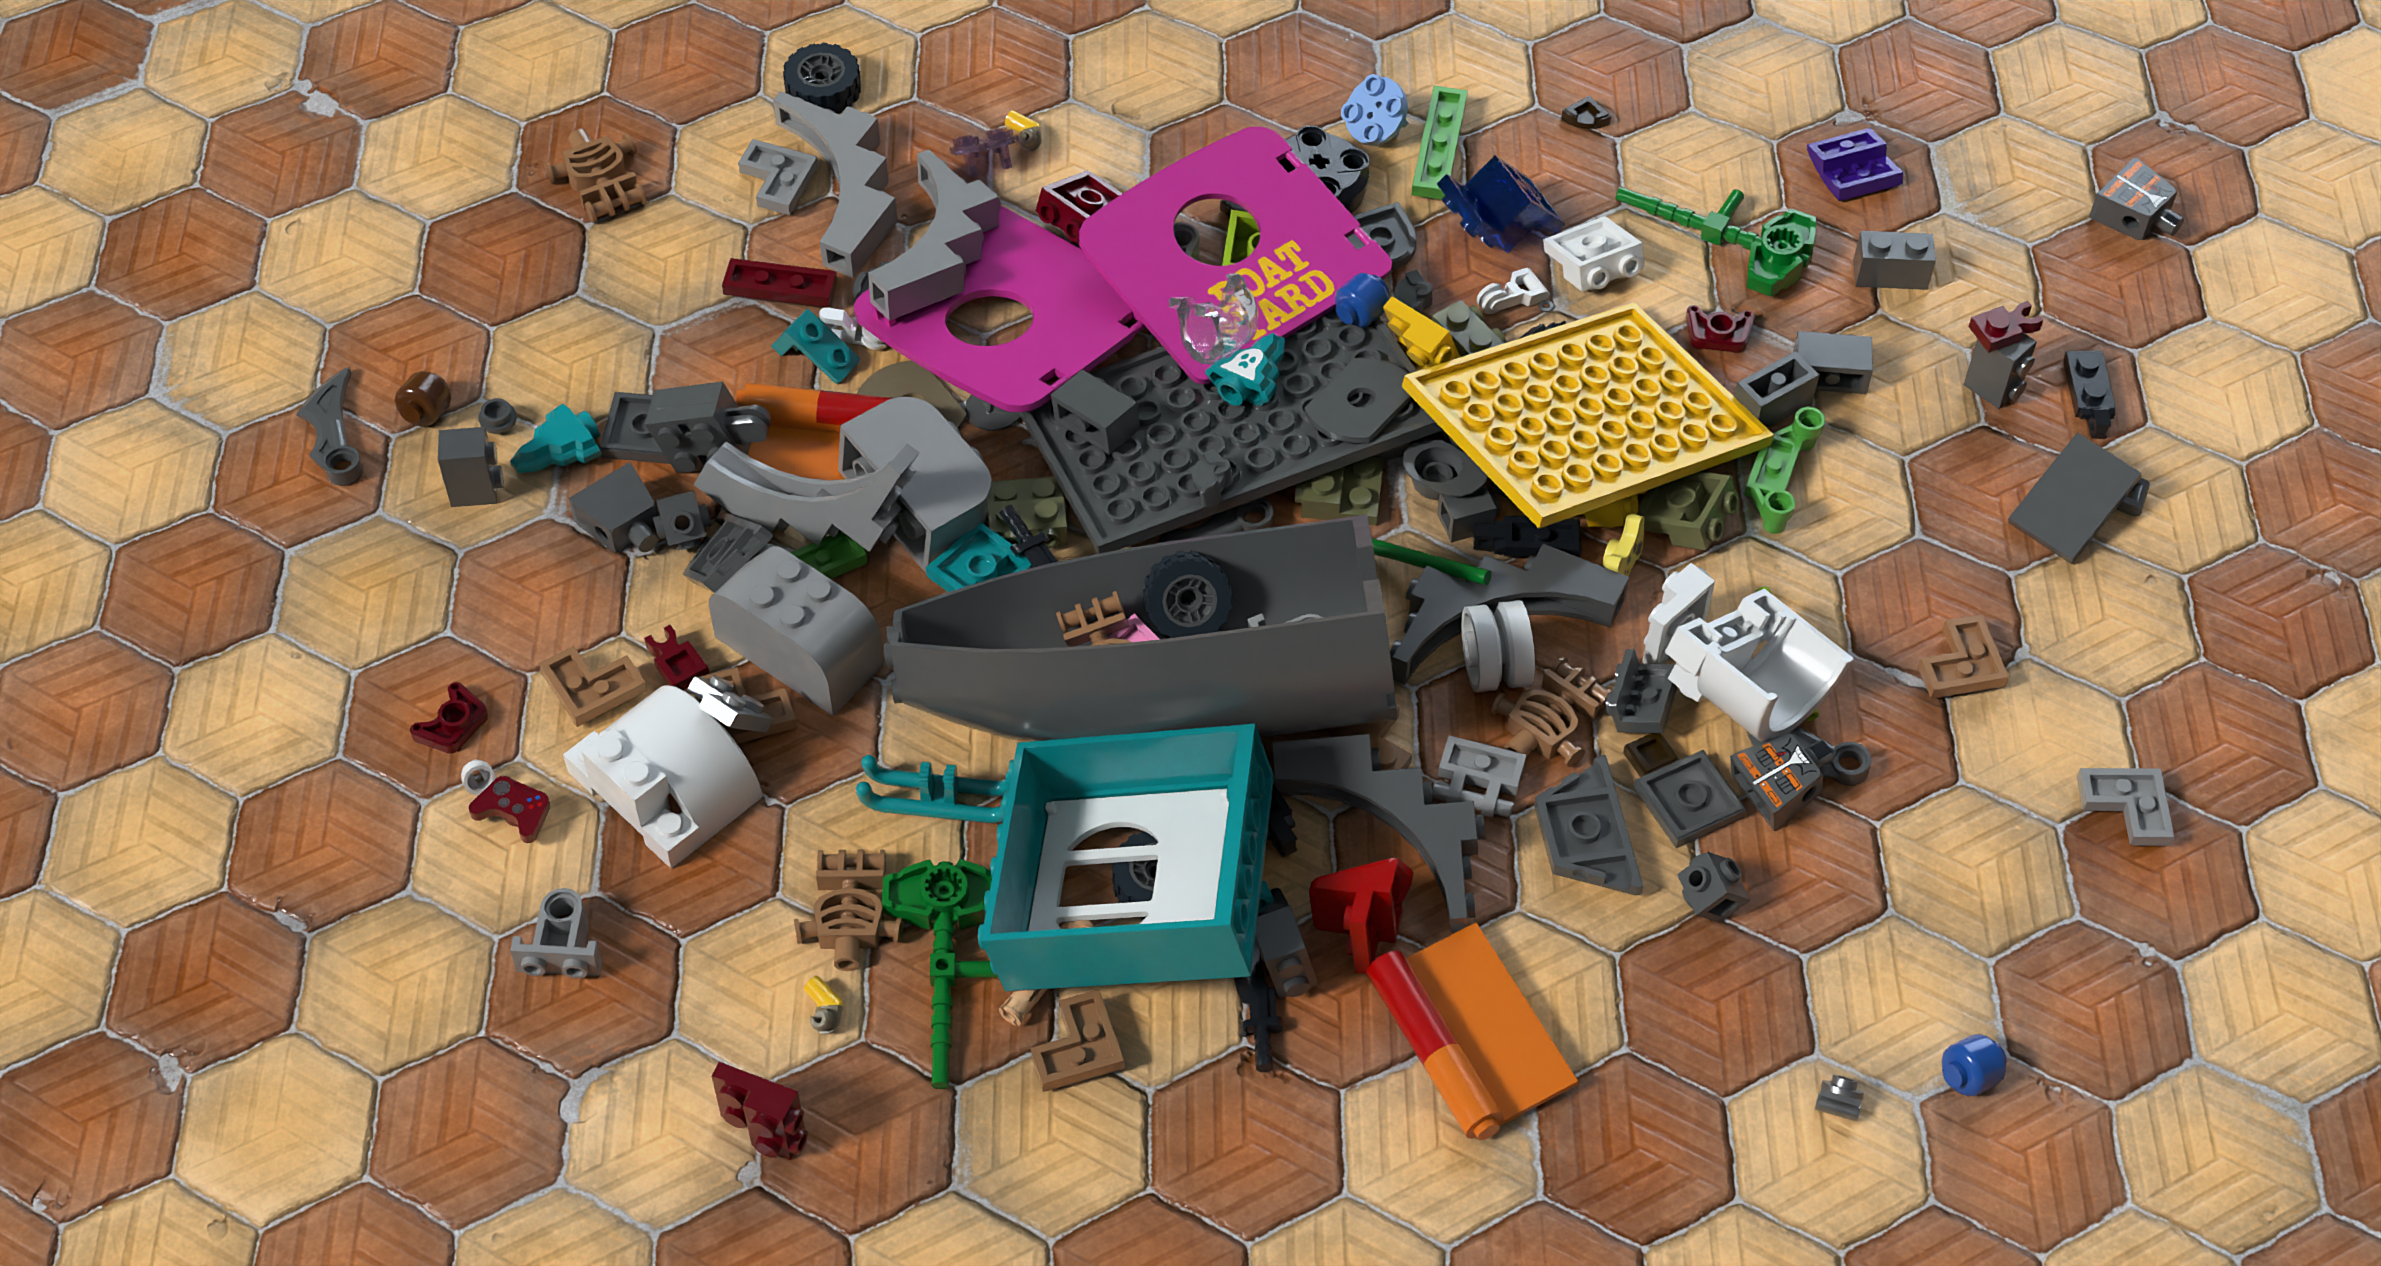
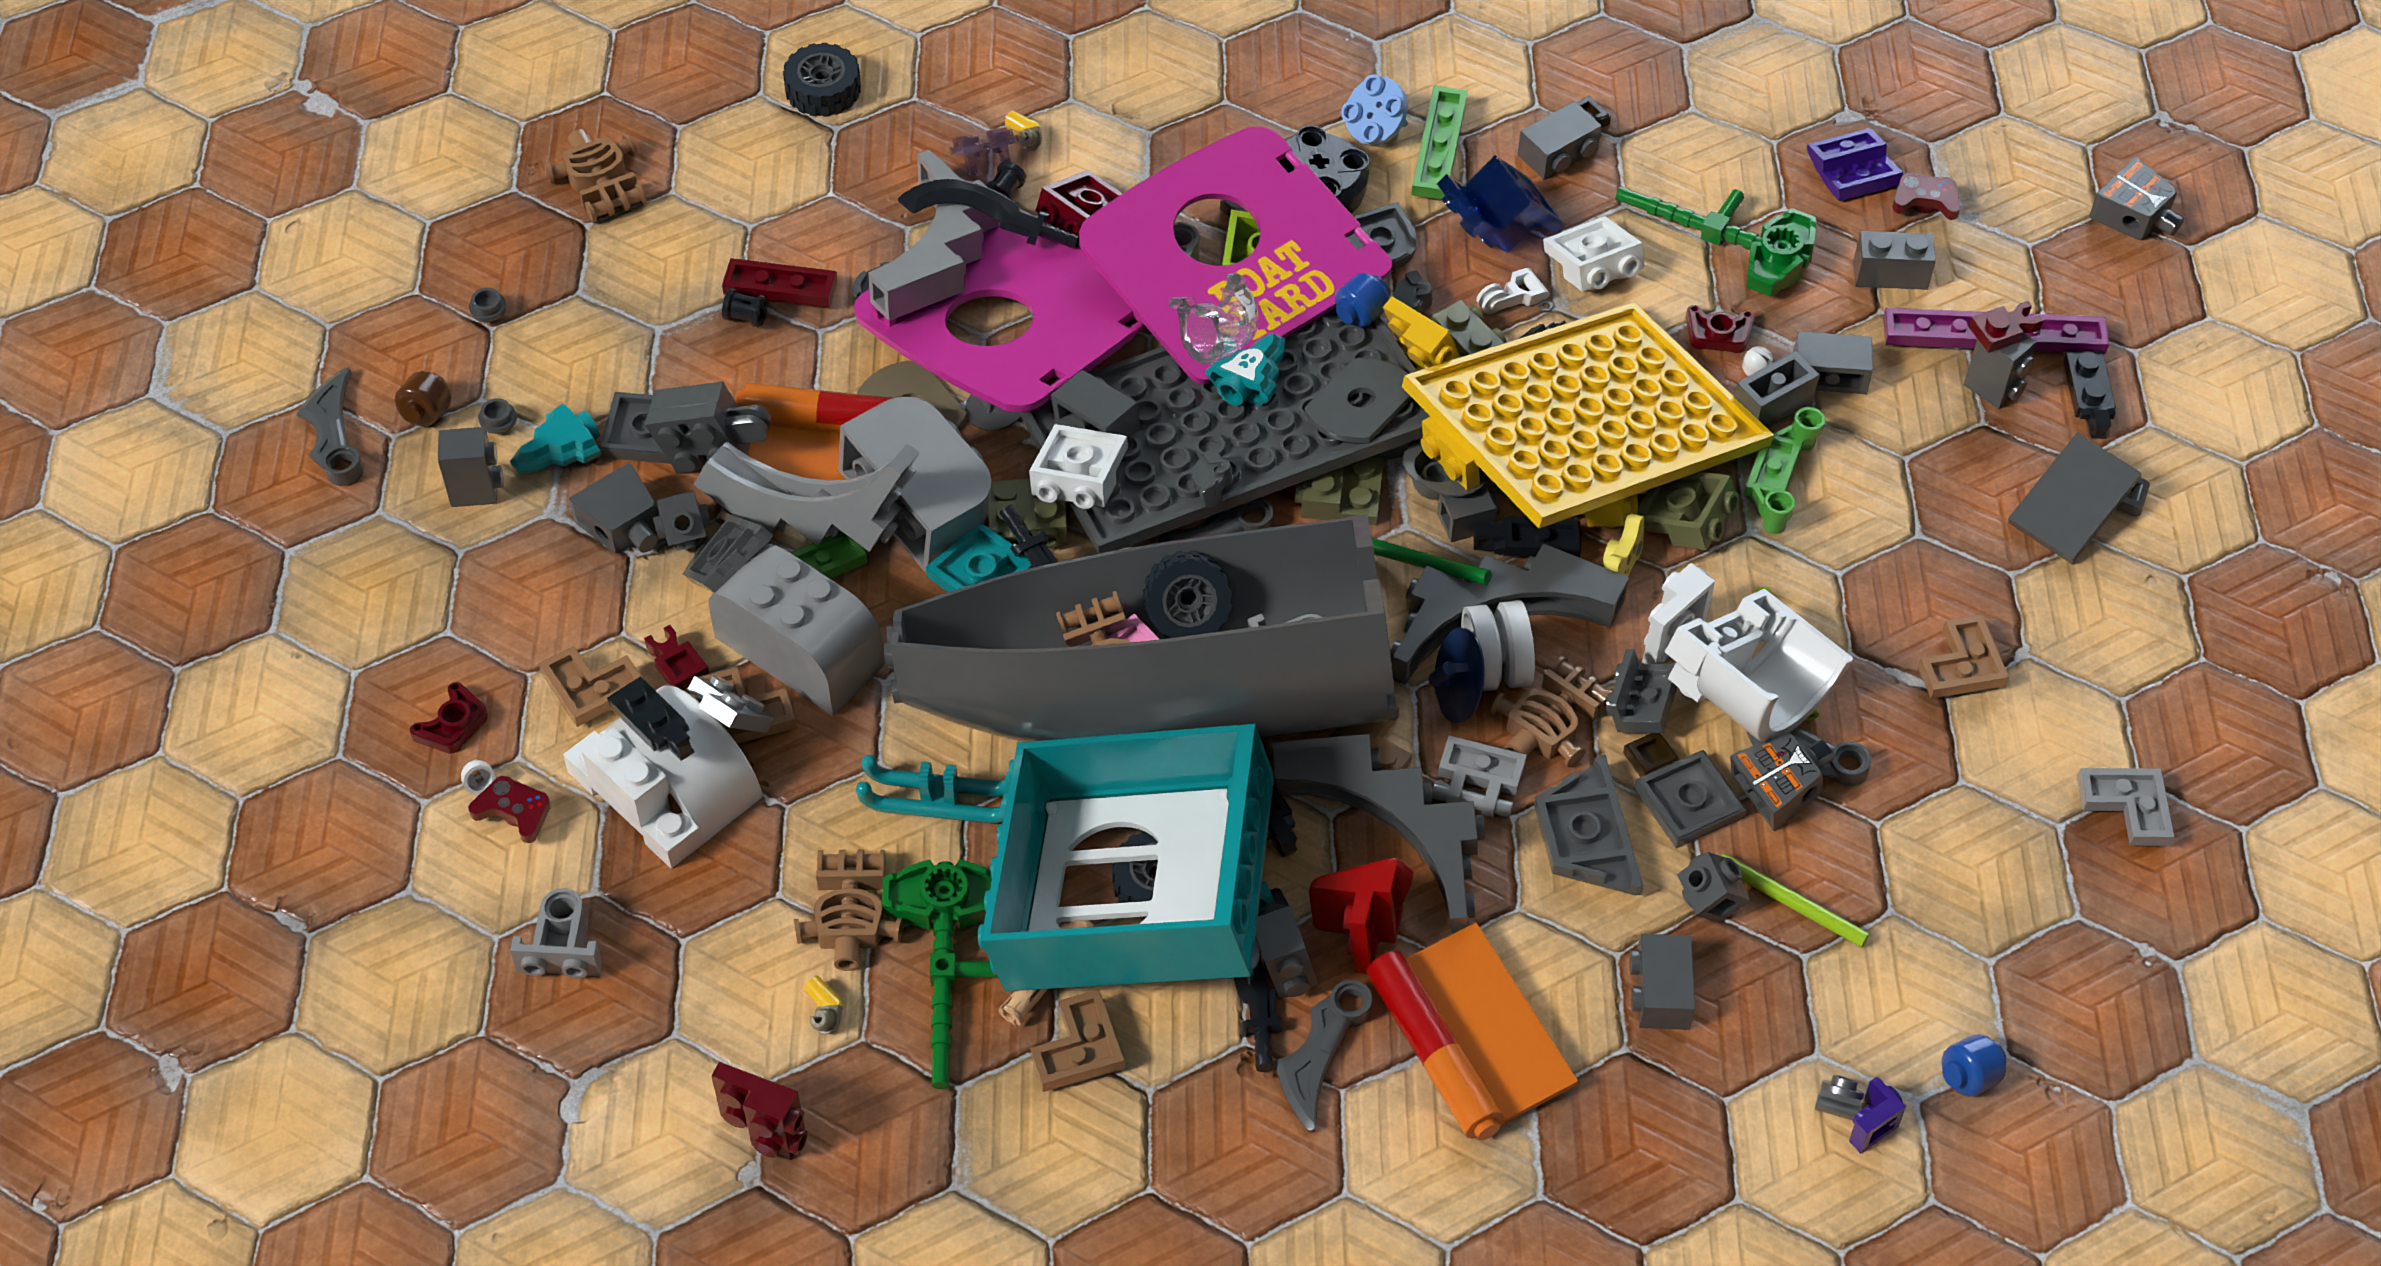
(487, 305): none -> dark grey plate
(652, 718): none -> black hinge
(744, 307): none -> black bush
(784, 173): light grey plate -> none
(819, 345): teal bracket -> none
(839, 317): white piece -> none
(848, 146): light grey arch -> none
(988, 202): none -> black sword
(1007, 179): none -> black bush
(1077, 466): none -> white plate
(1305, 1069): none -> dark grey piece
(1455, 460): none -> yellow plate
(1459, 675): none -> dark blue shield
(1559, 140): none -> brick
(1664, 981): none -> dark grey brick
(1756, 359): none -> white hinge
(1801, 904): none -> lime piece
(1879, 1117): none -> dark purple bracket
(1927, 194): none -> piece
(1951, 330): none -> magenta plate

